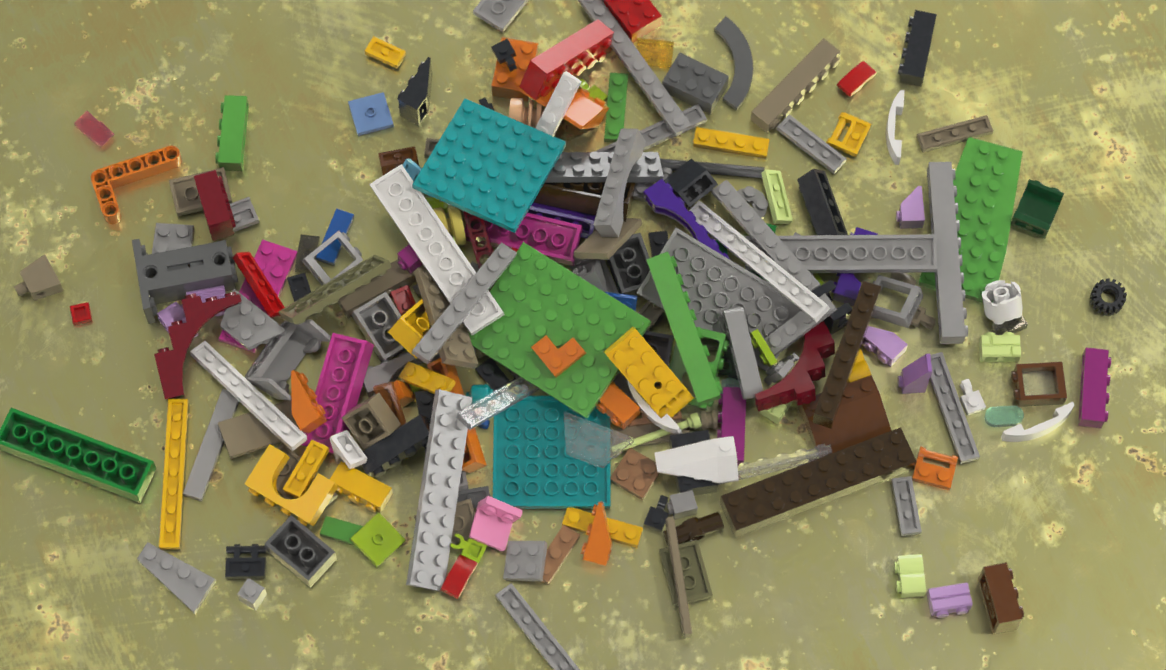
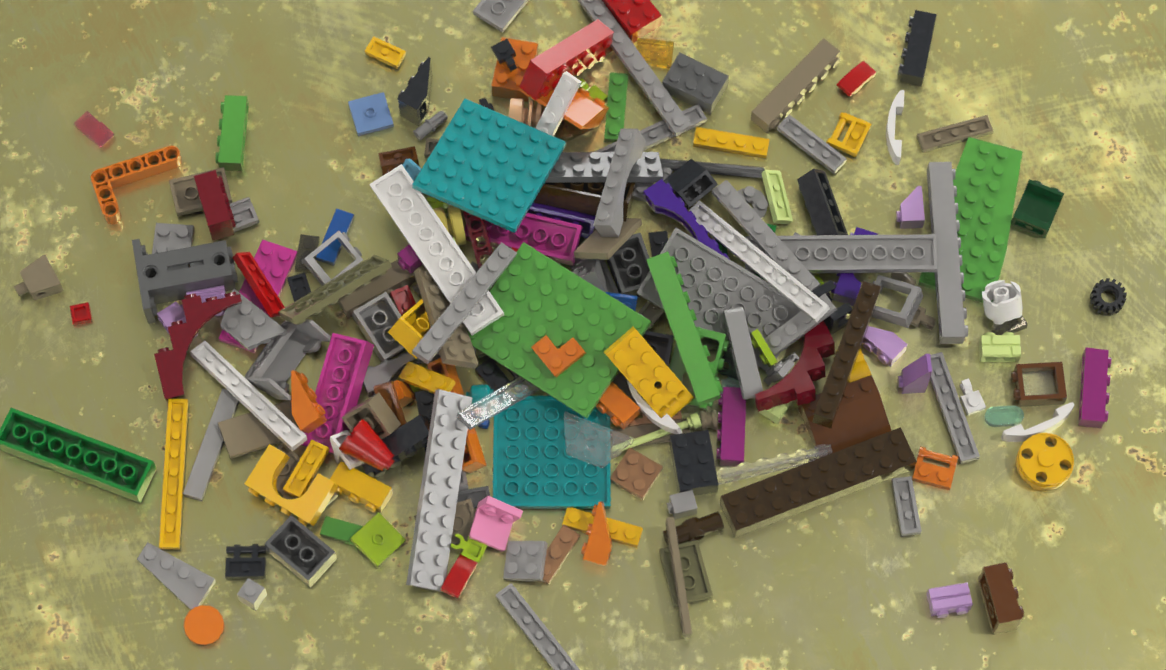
(203, 625): none -> orange tile
(367, 447): none -> red cone
(430, 125): none -> light grey axle
(657, 516): black plate -> none
(705, 460): white wedge -> none
(742, 62): dark grey tile -> none
(911, 576): yellowish green brick -> none
(1045, 461): none -> yellow piece

